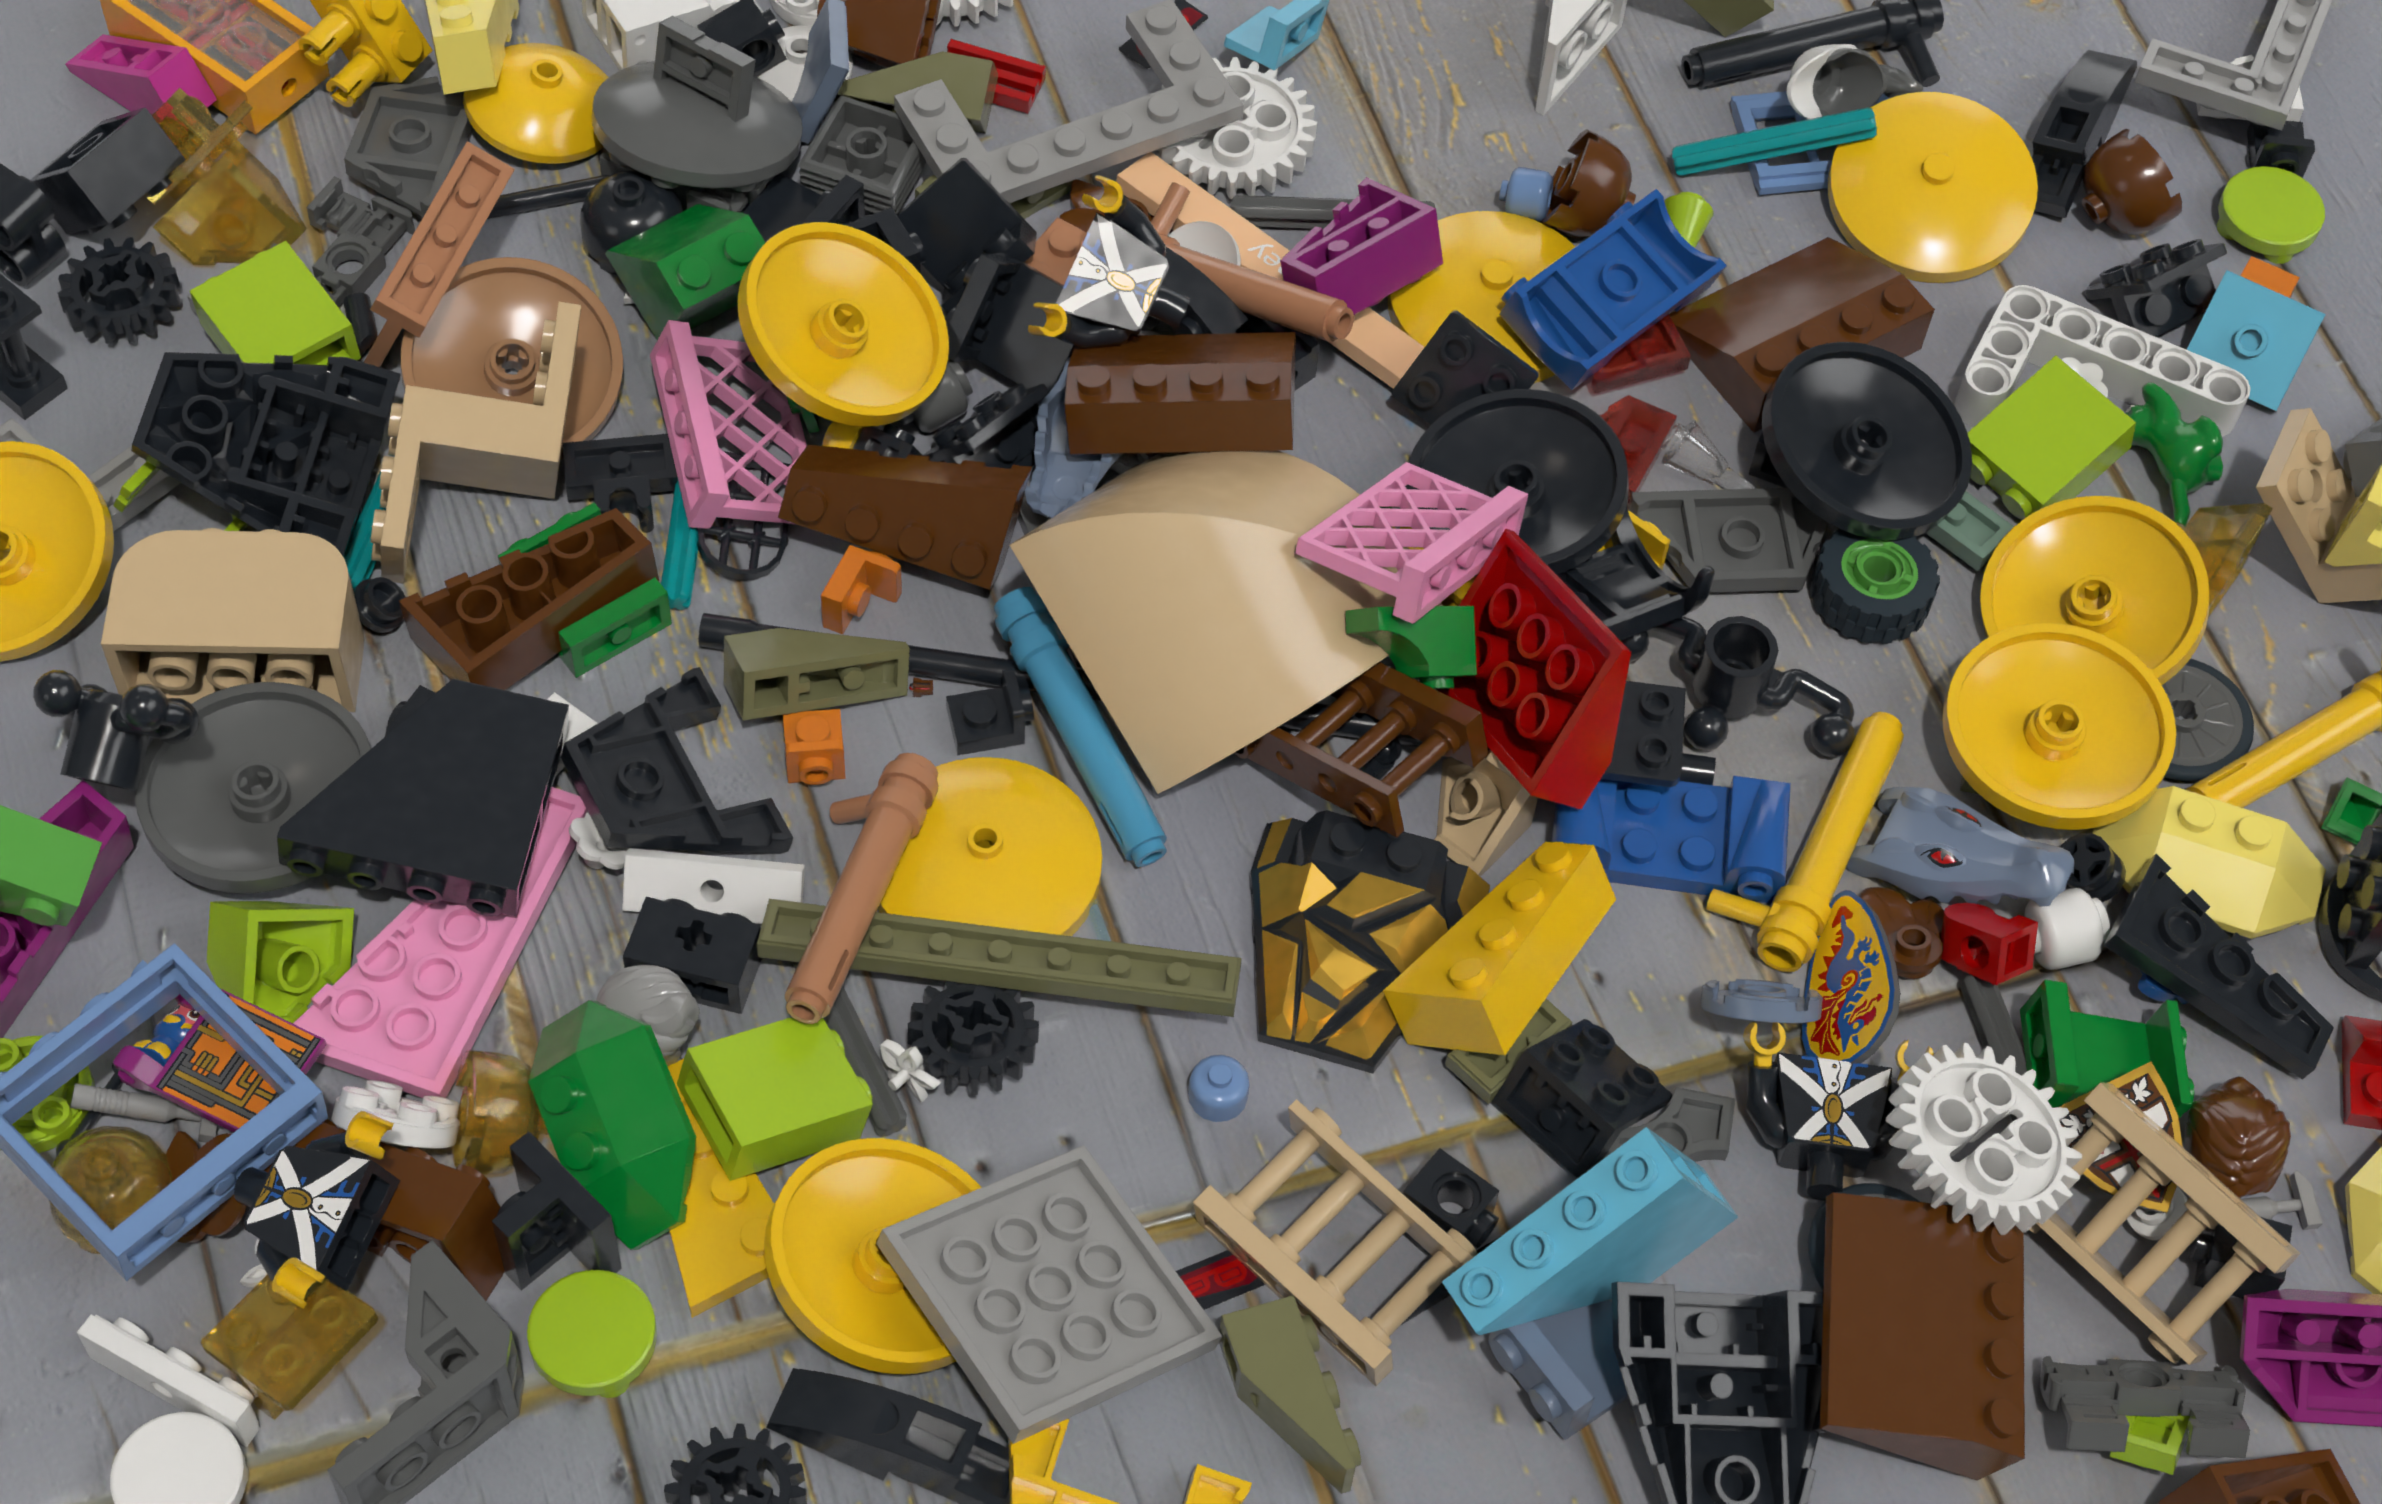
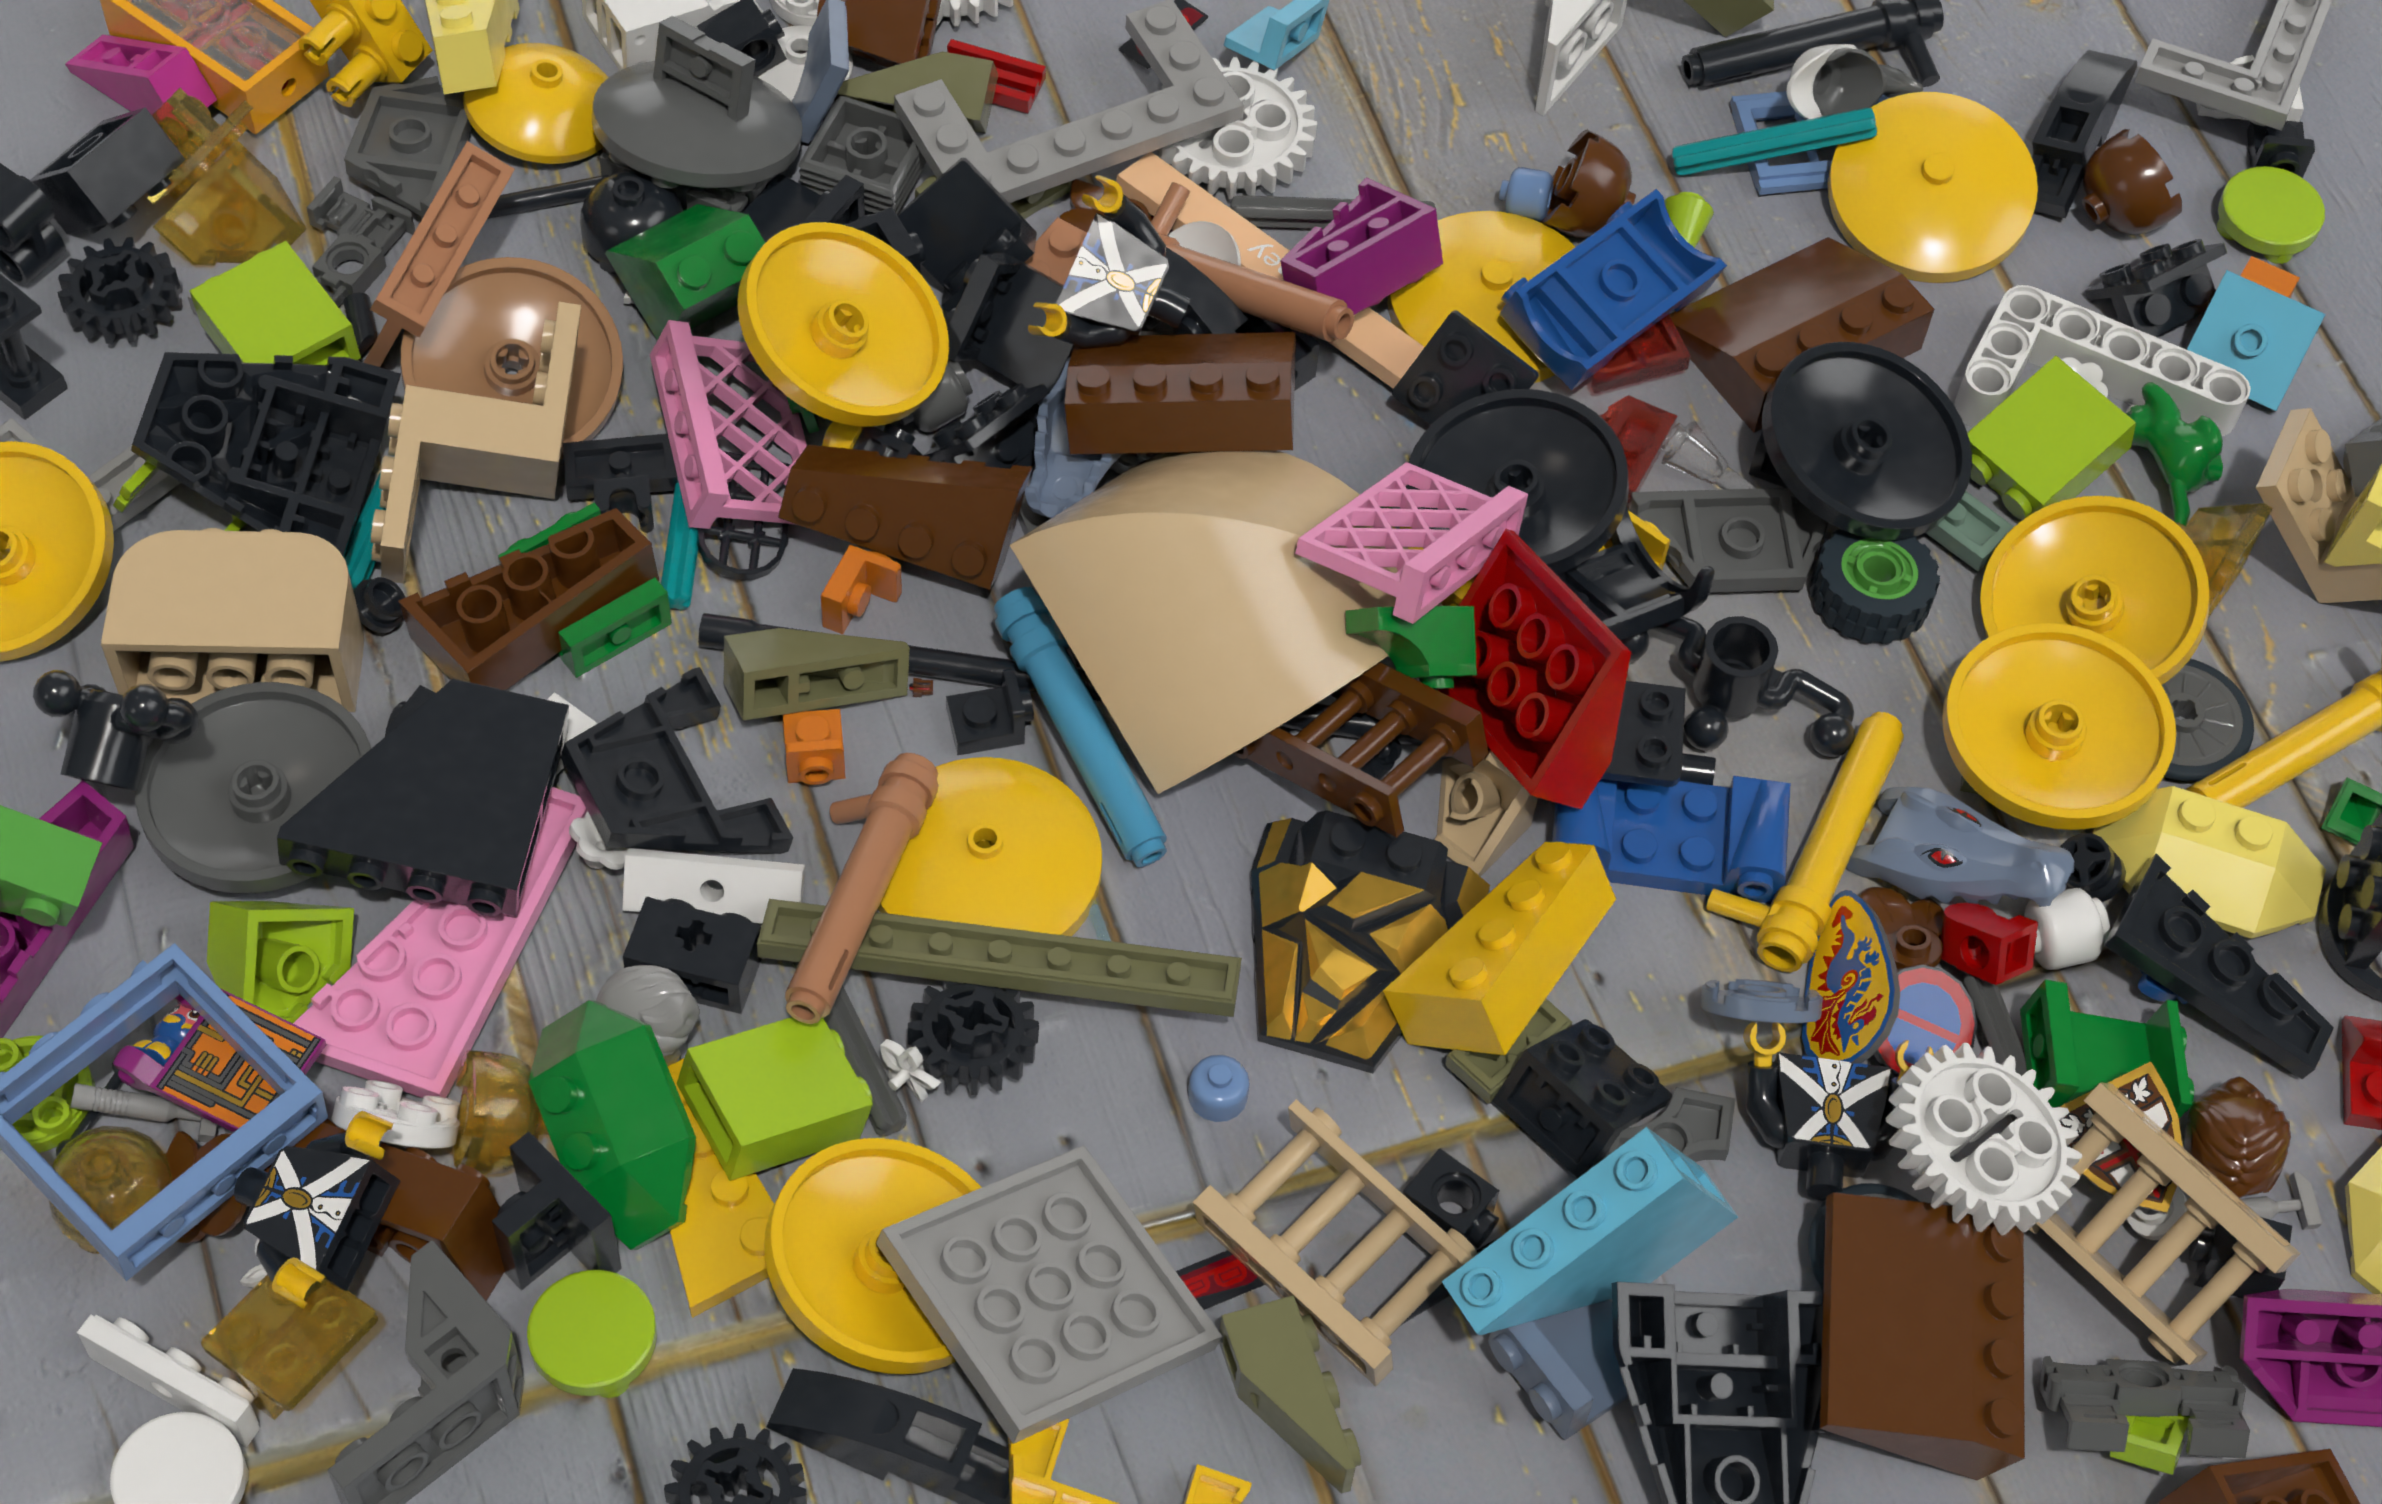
(1931, 1013): none -> piece

